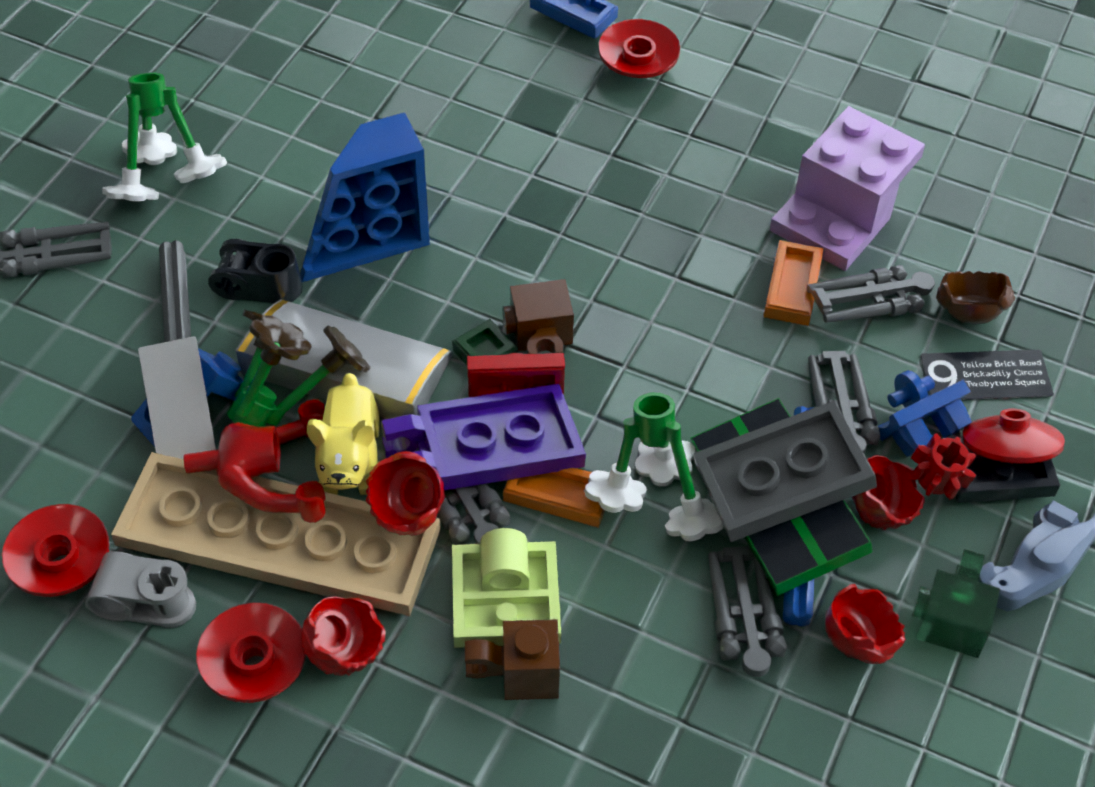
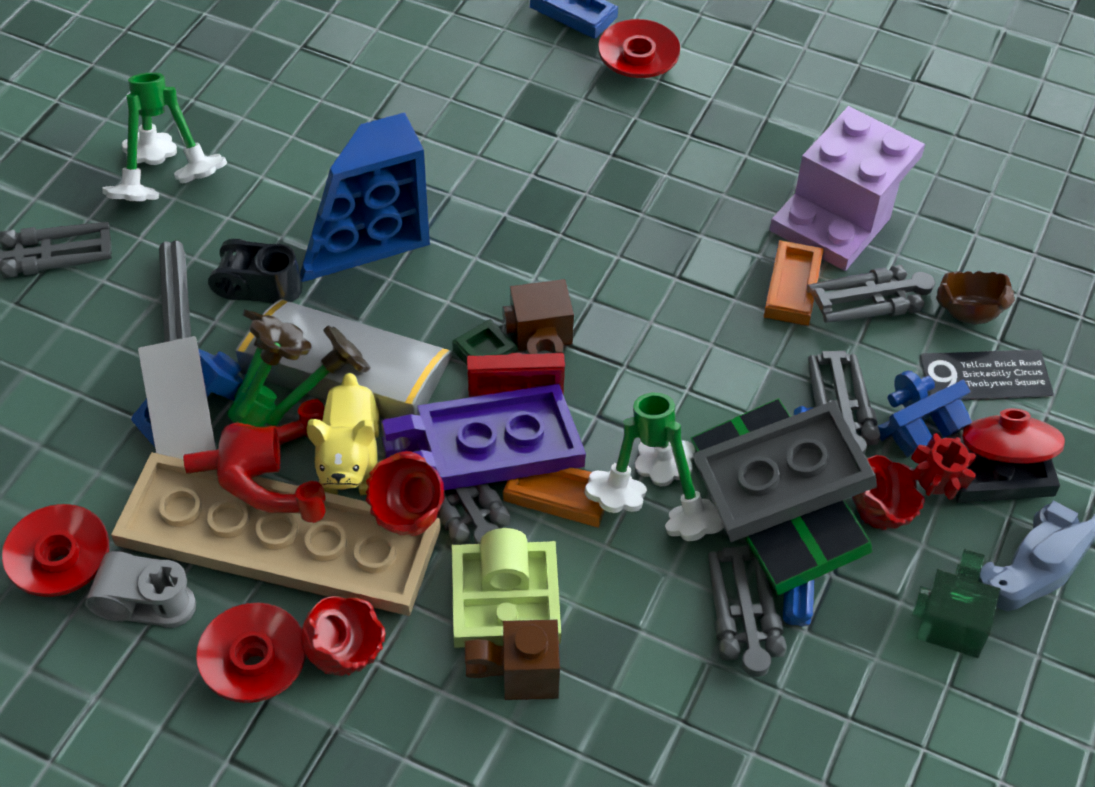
(864, 625): red hair -> none

